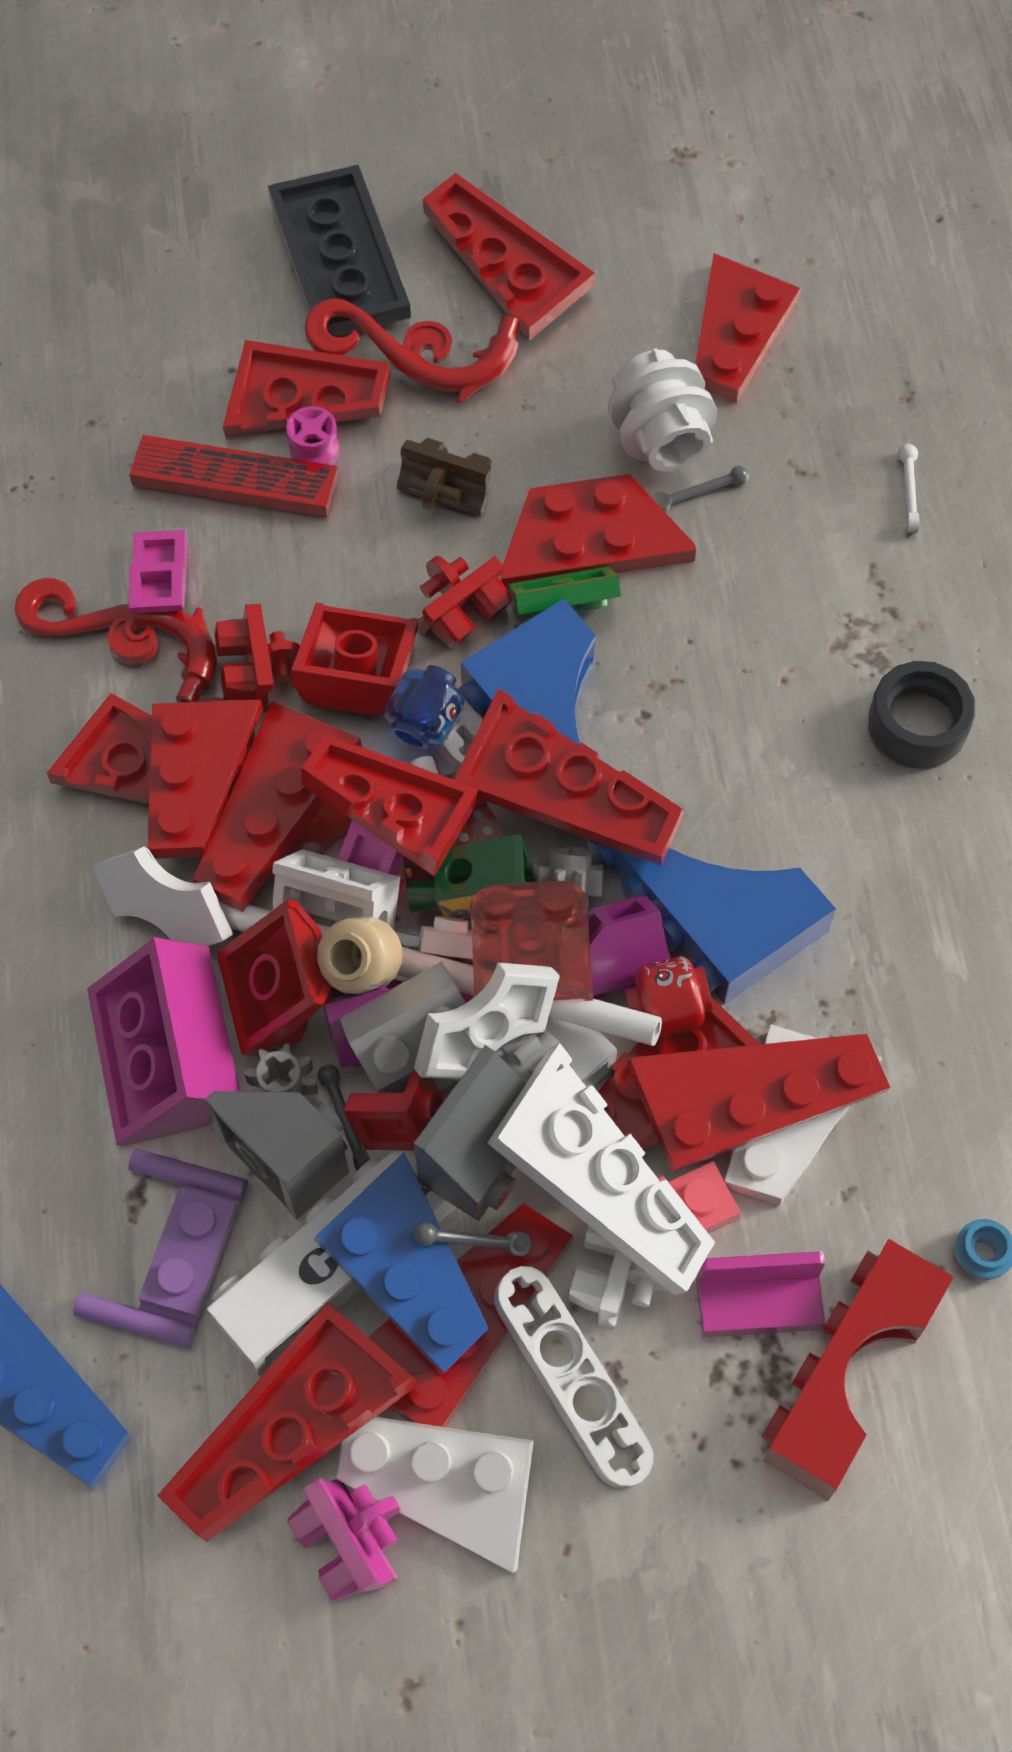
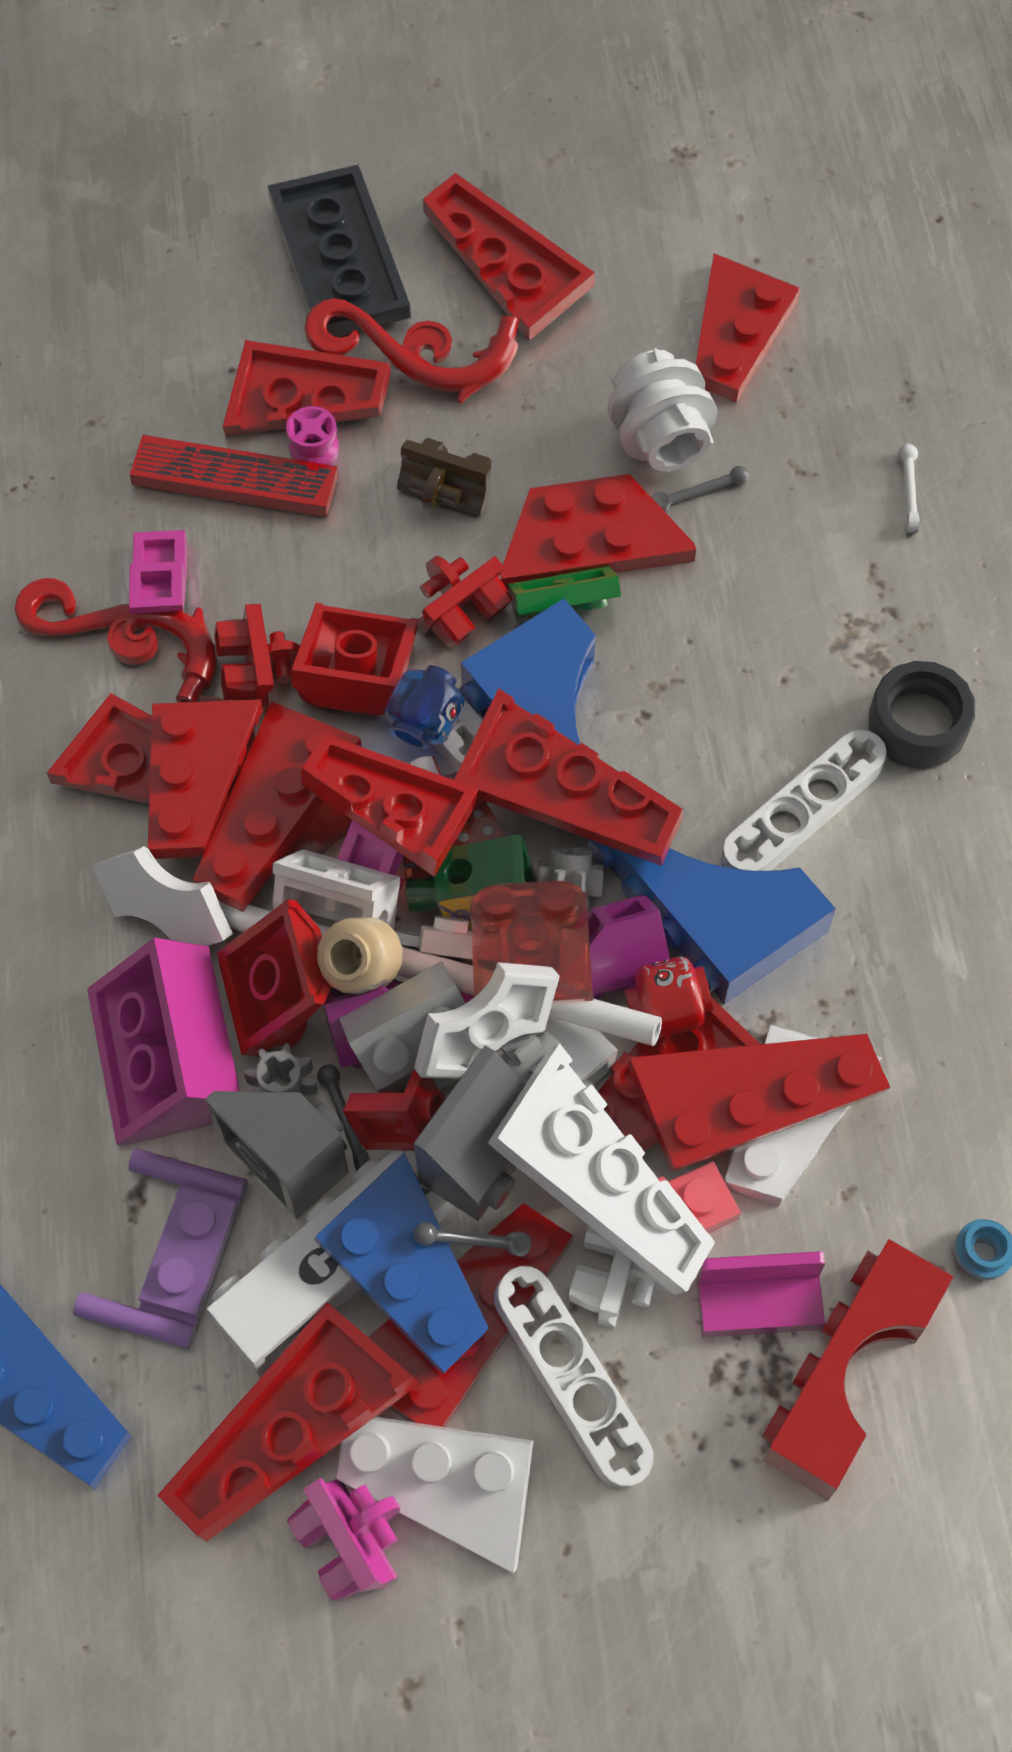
(807, 808): none -> white beam

